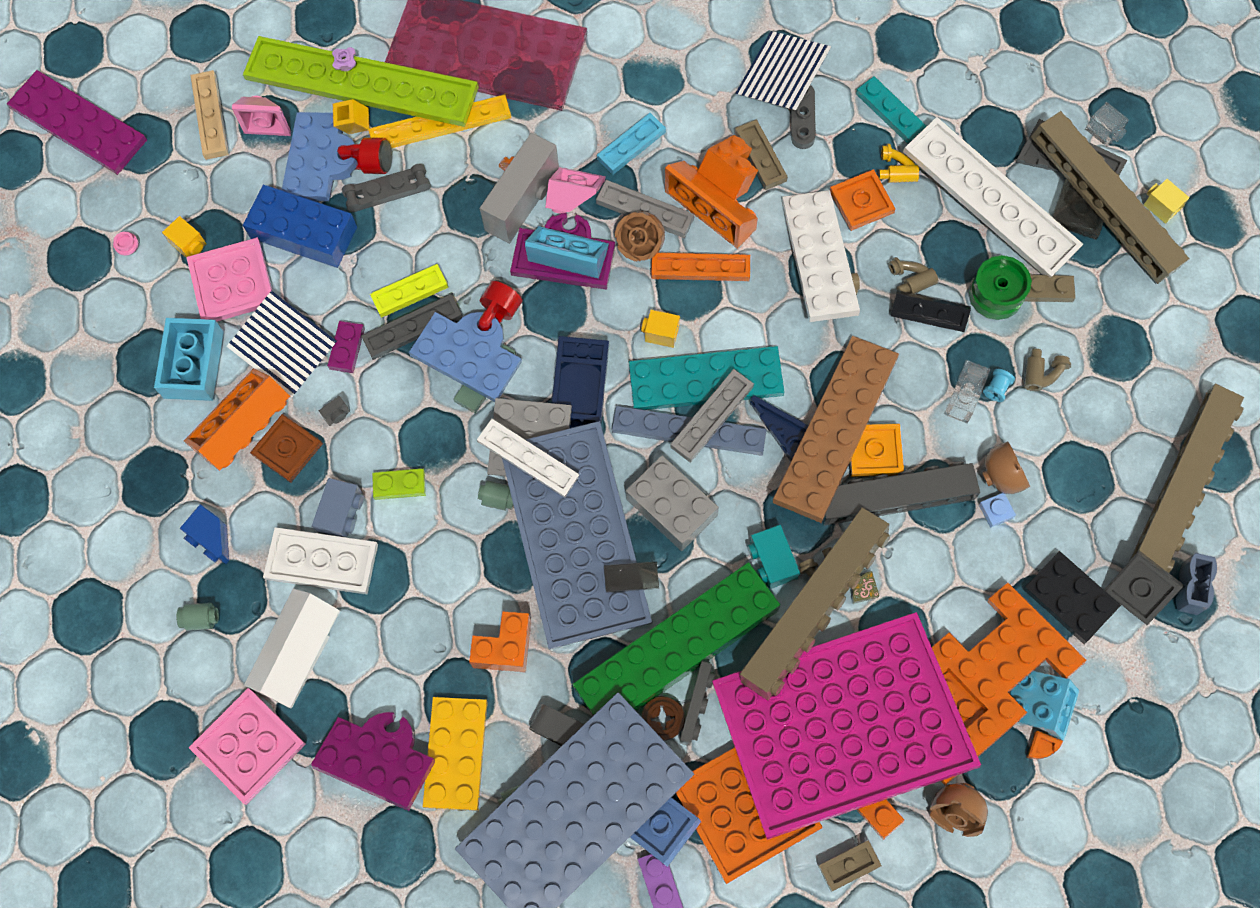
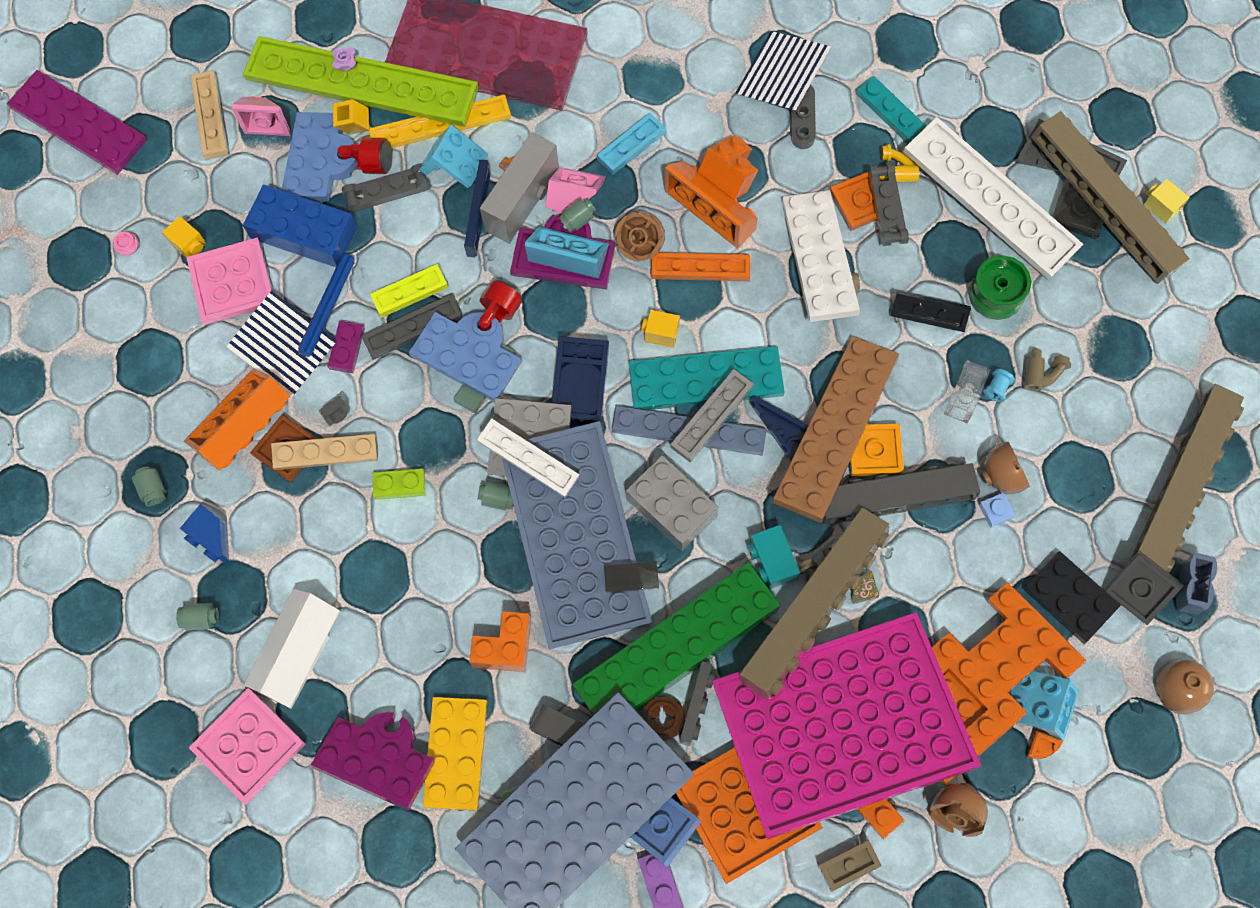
(149, 486): none -> sand green brick
(189, 359): medium azure brick -> none
(320, 560): white plate -> none
(324, 452): none -> tan plate
(326, 305): none -> blue axle
(338, 508): sand blue brick -> none
(455, 155): none -> medium azure bracket
(475, 219): none -> dark blue tile
(578, 214): none -> sand green brick
(628, 201): light grey plate -> none
(762, 155): dark tan plate -> none
(888, 204): none -> dark grey plate
(922, 280): dark tan plant -> none
(1052, 289): dark tan plate -> none
(1107, 125): clear brick -> none
(1184, 686): none -> medium nougat cylinder

